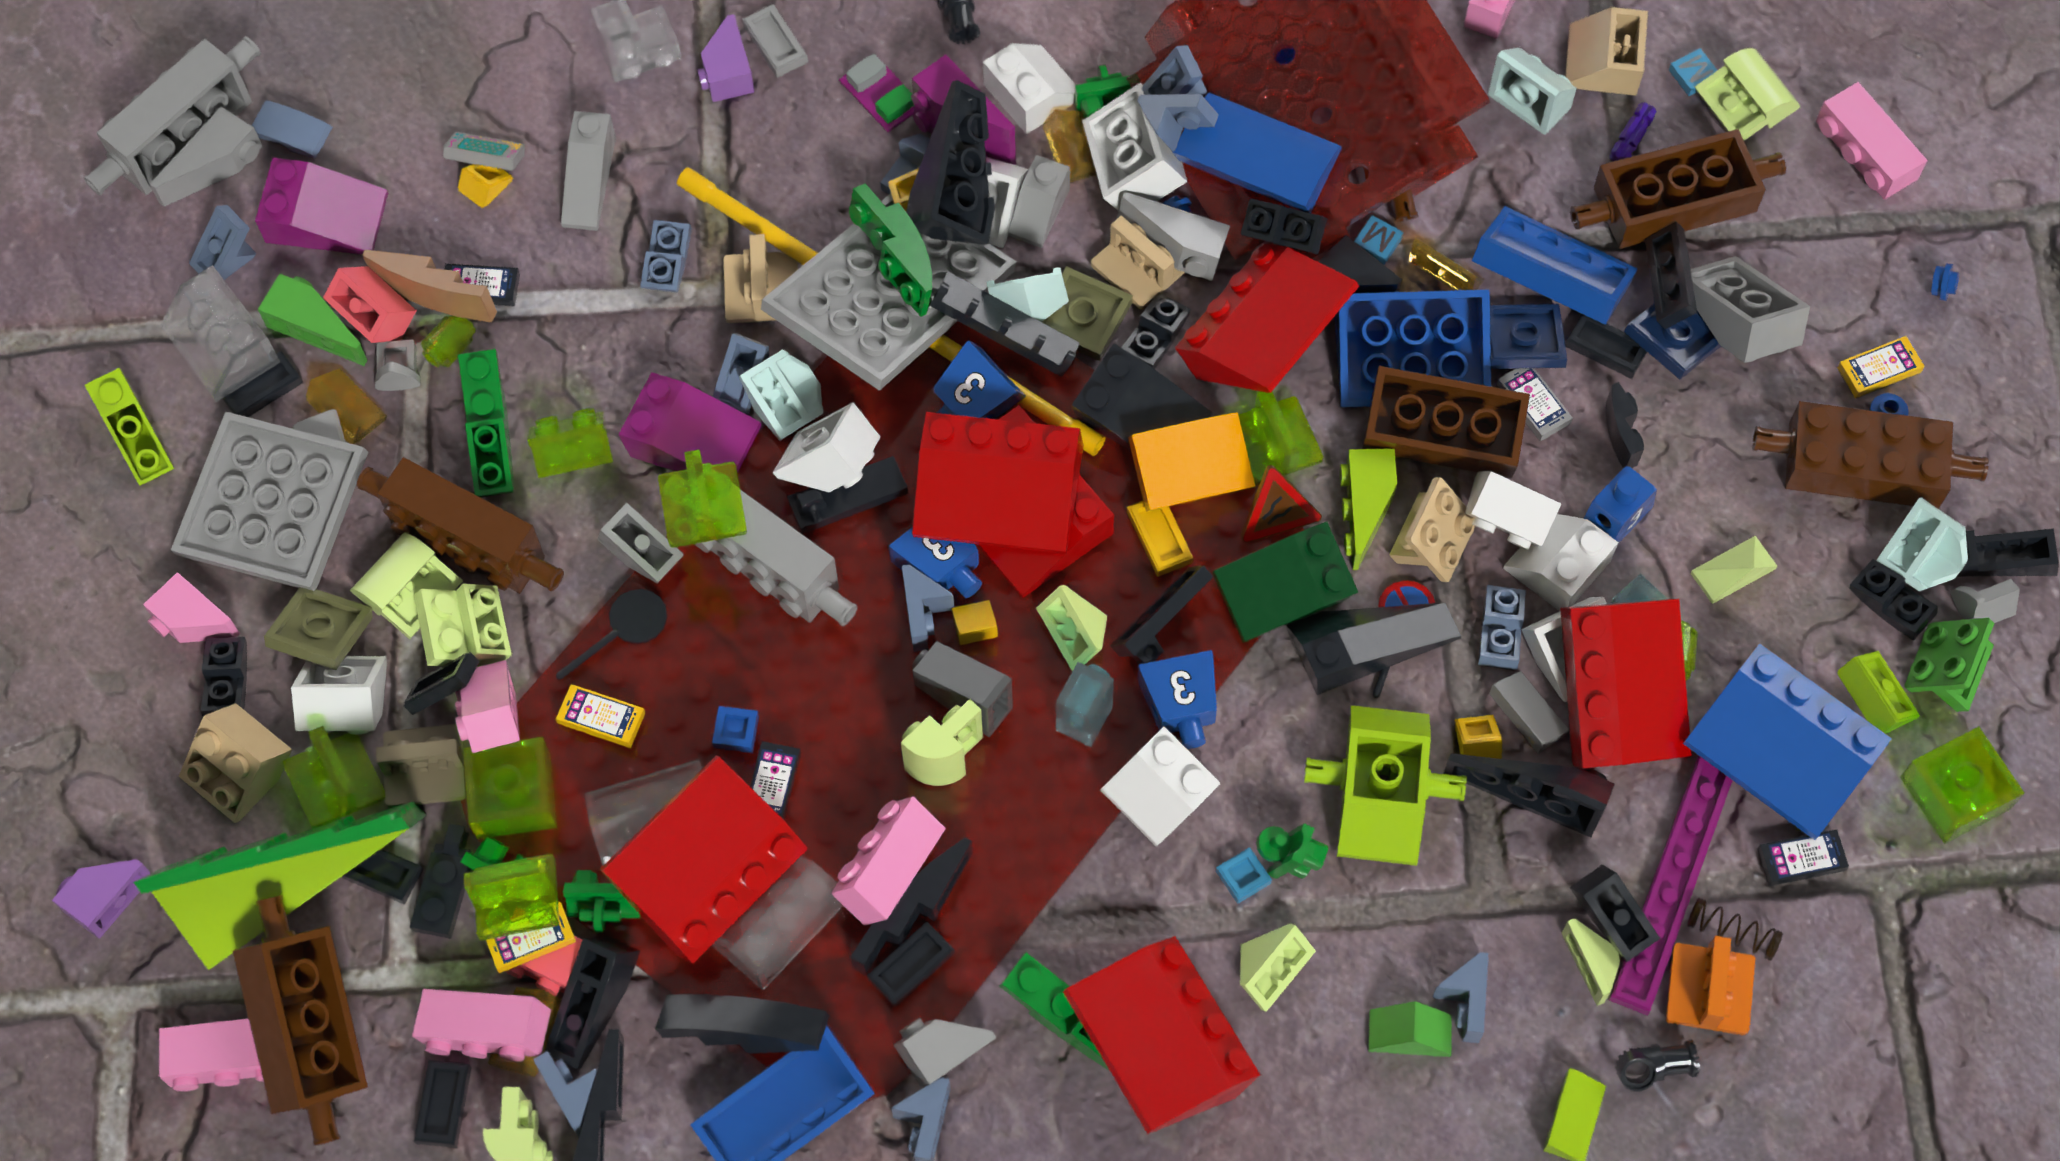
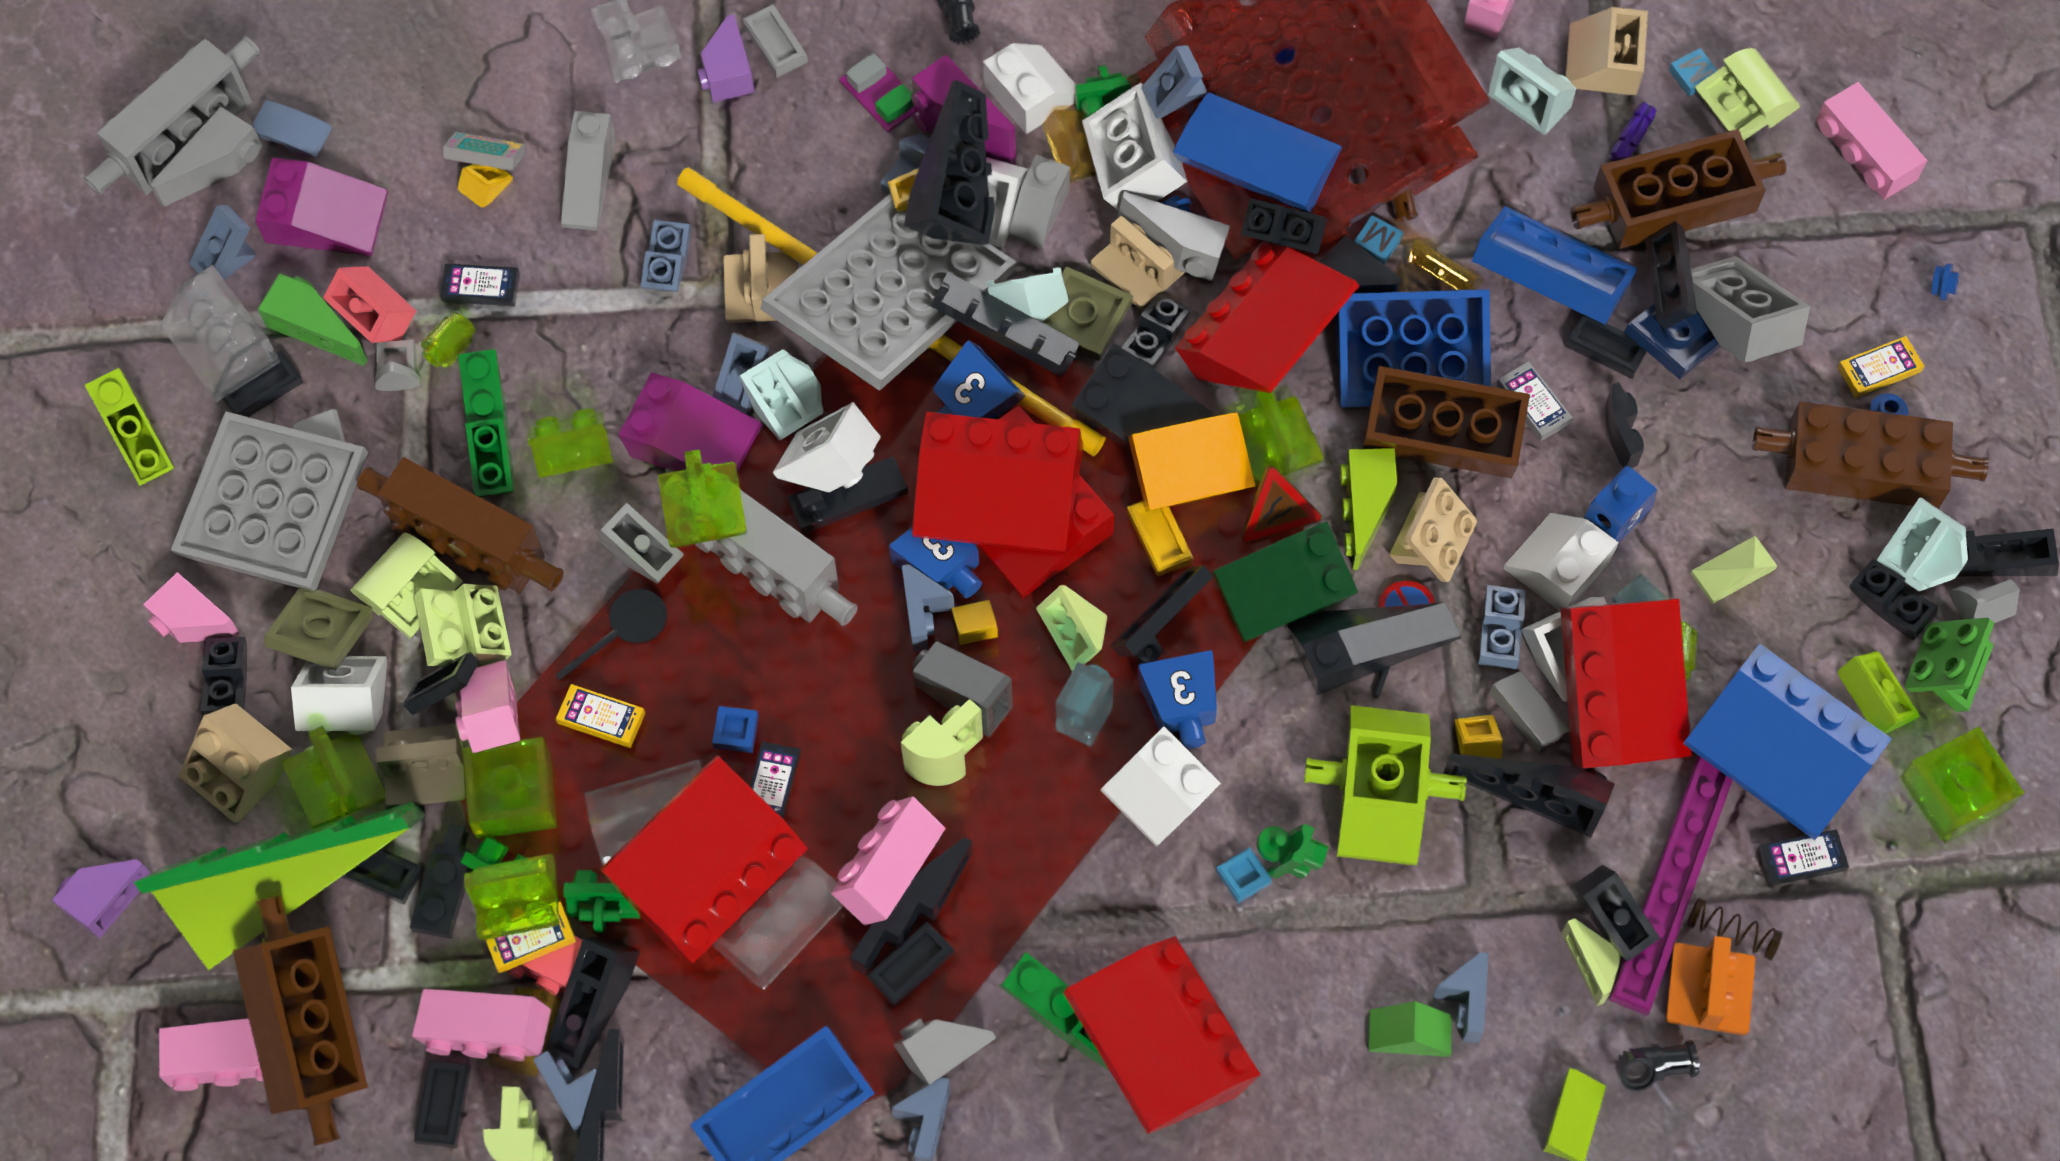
(354, 408): clear yellow slope -> none
(437, 289): medium nougat slope -> none
(746, 1021): black slope -> none
(902, 249): green slope -> none
(1174, 111): sand blue slope -> none
(1272, 963): yellowish green slope -> none
(1511, 508): white slope -> none
(1527, 336): dark blue plate -> none

